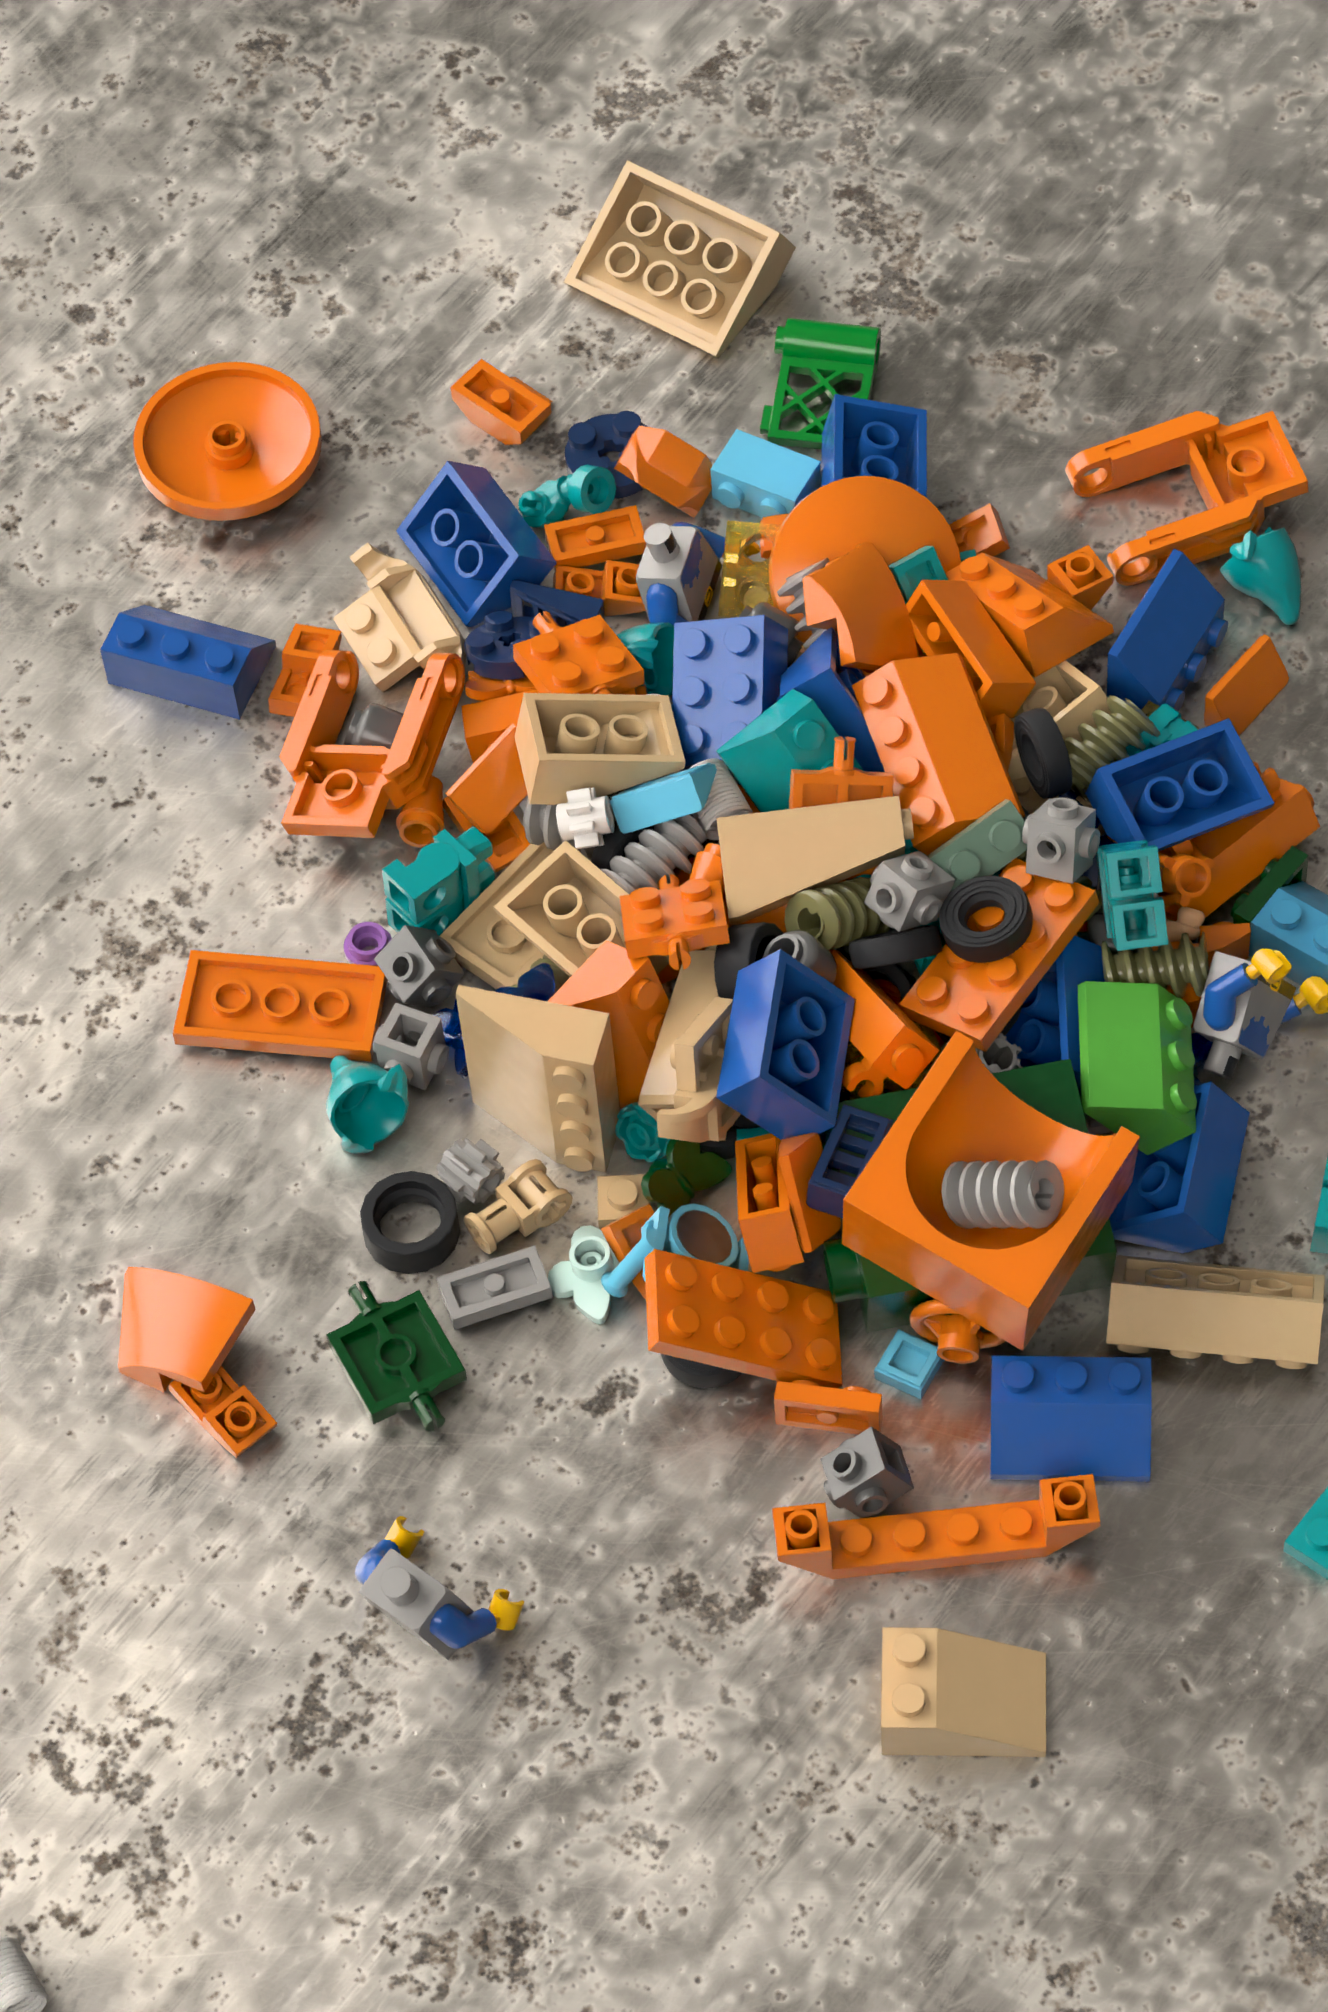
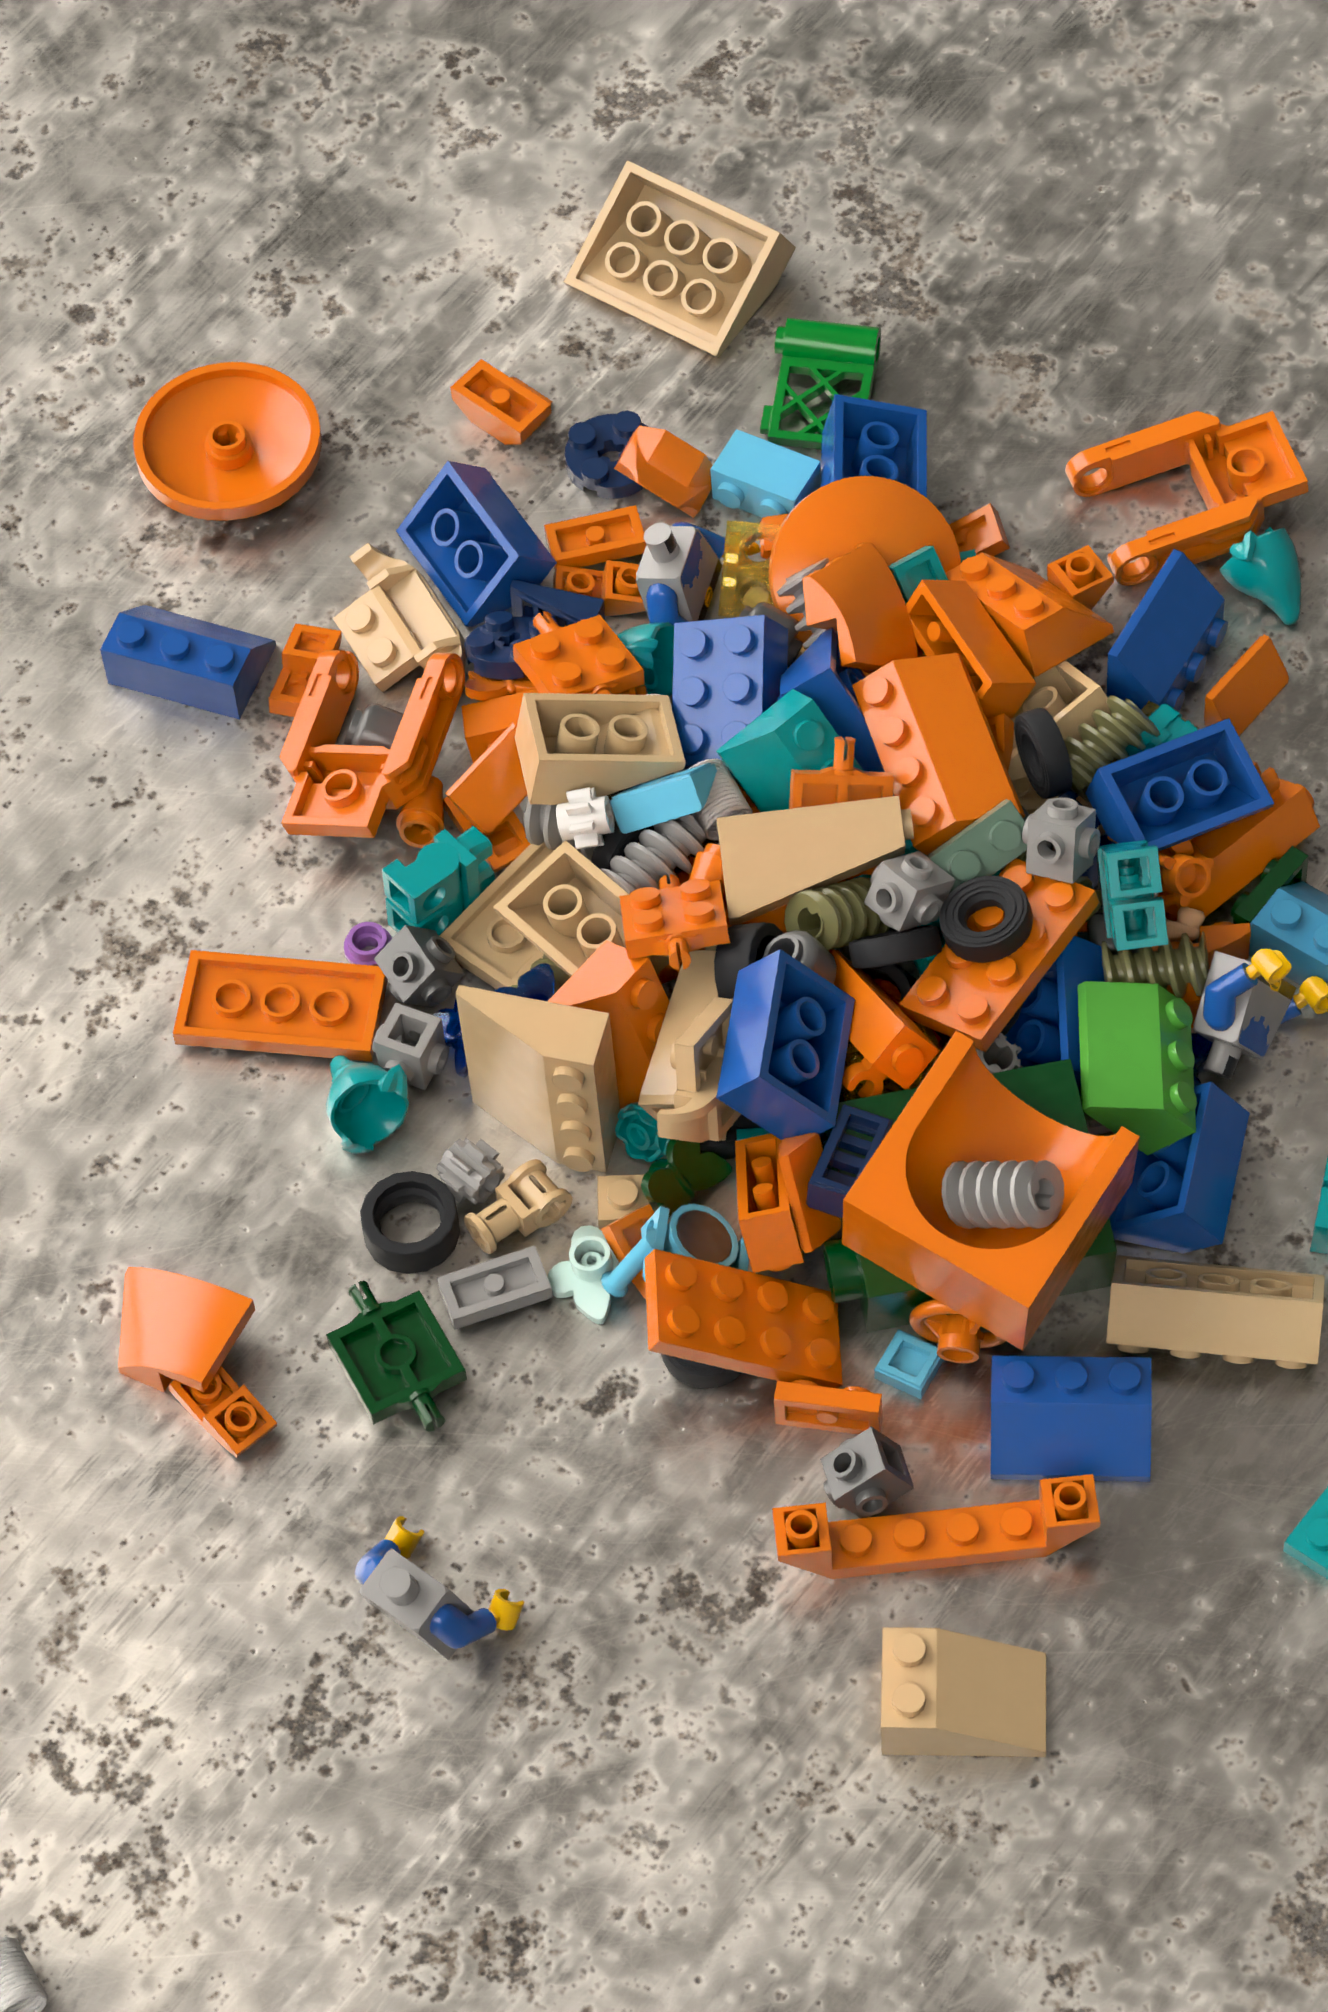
(587, 489): teal arm -> none

